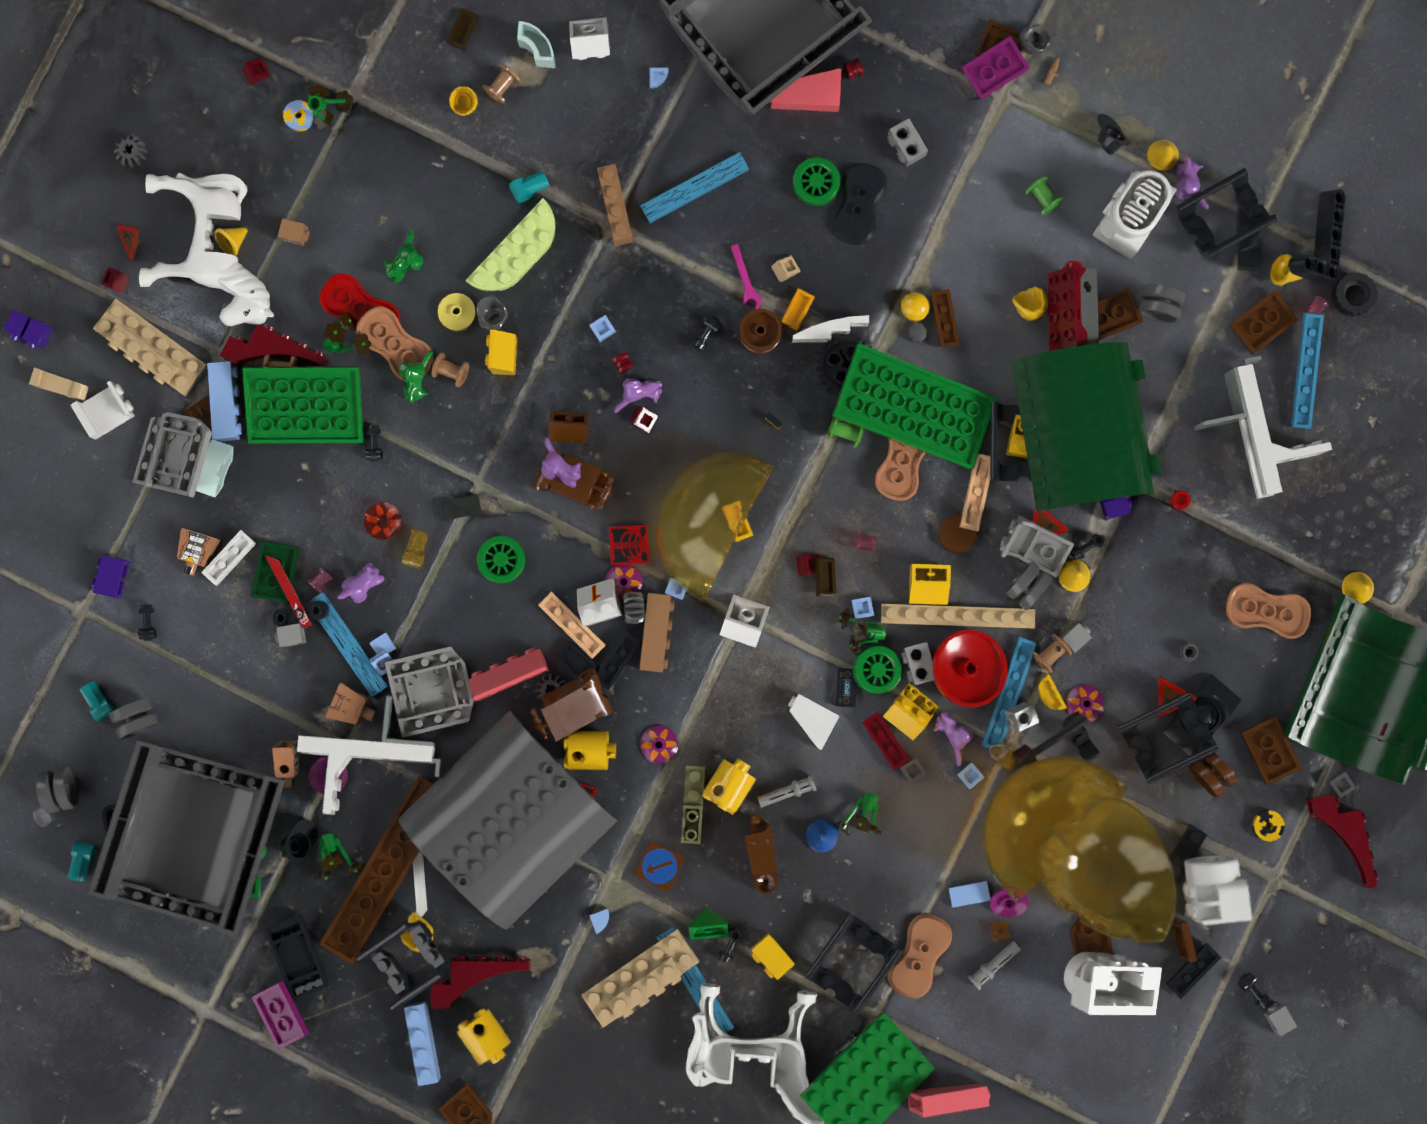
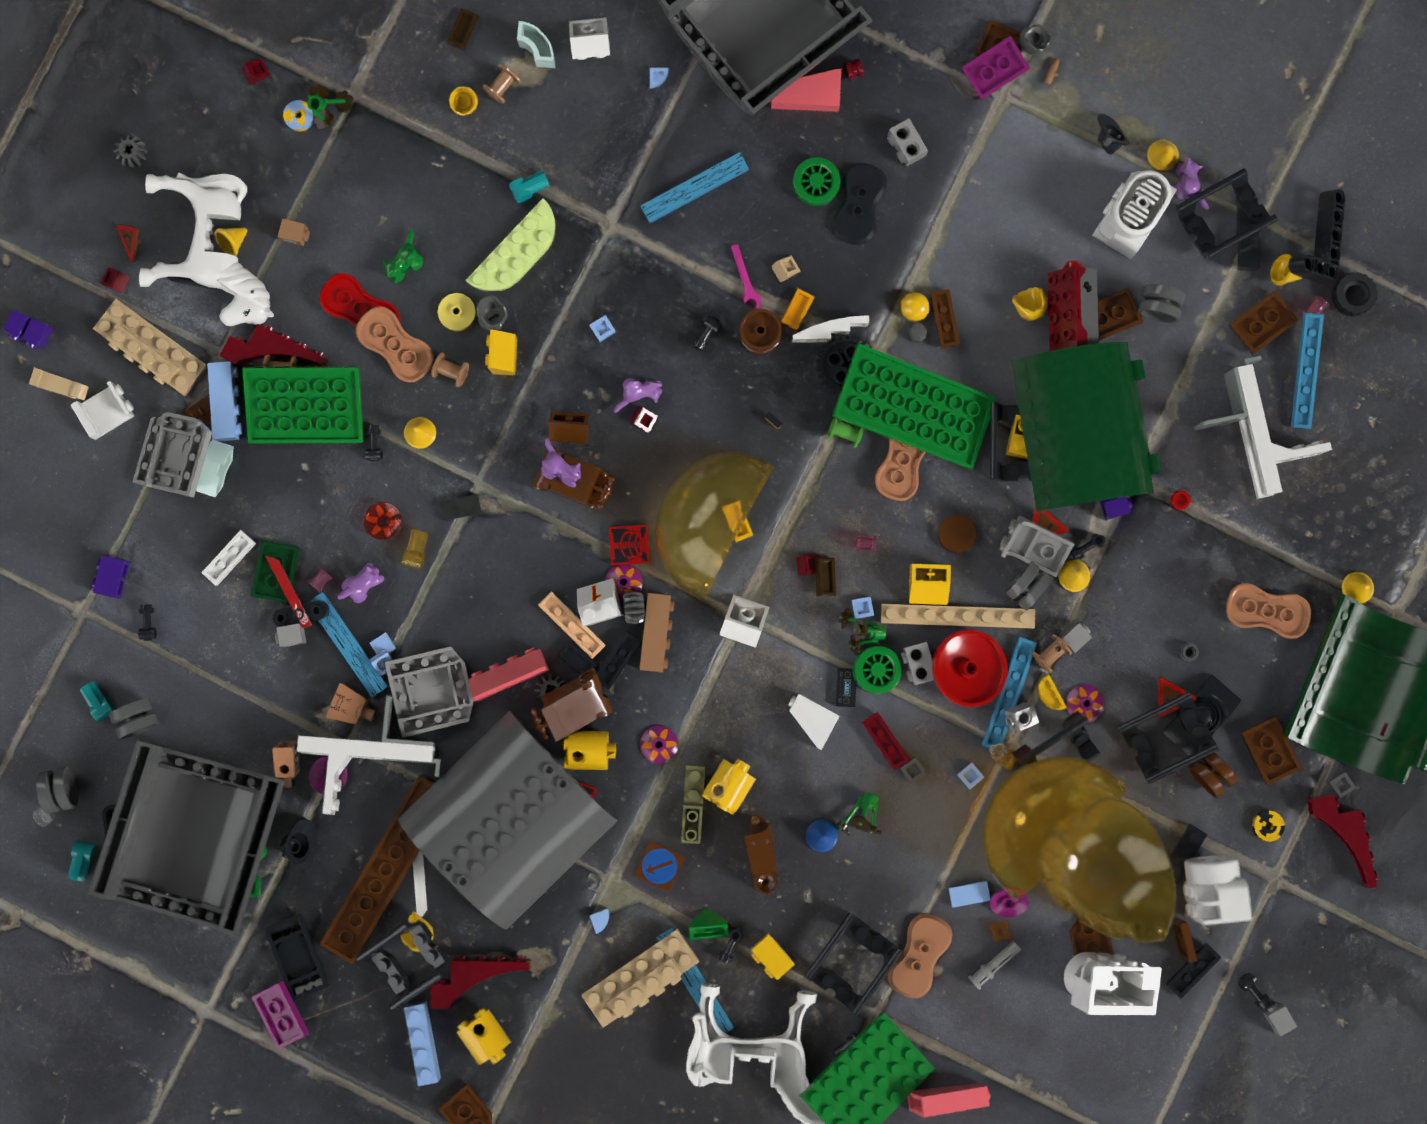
(196, 550): torso -> none
(328, 845): plant -> none
(336, 332): dark brown plant -> none
(413, 376): green animal -> none
(420, 432): none -> yellow hat
(501, 559): green wheel -> none
(615, 205): medium nougat brick -> none
(622, 363): dark red wheel -> none
(674, 590): light blue tile -> none
(796, 788): light grey pin -> none
(911, 711): yellow slope -> none
(957, 734): medium lavender animal -> none
(976, 494): light nougat tile -> none
(1044, 195): bright green hose -> none

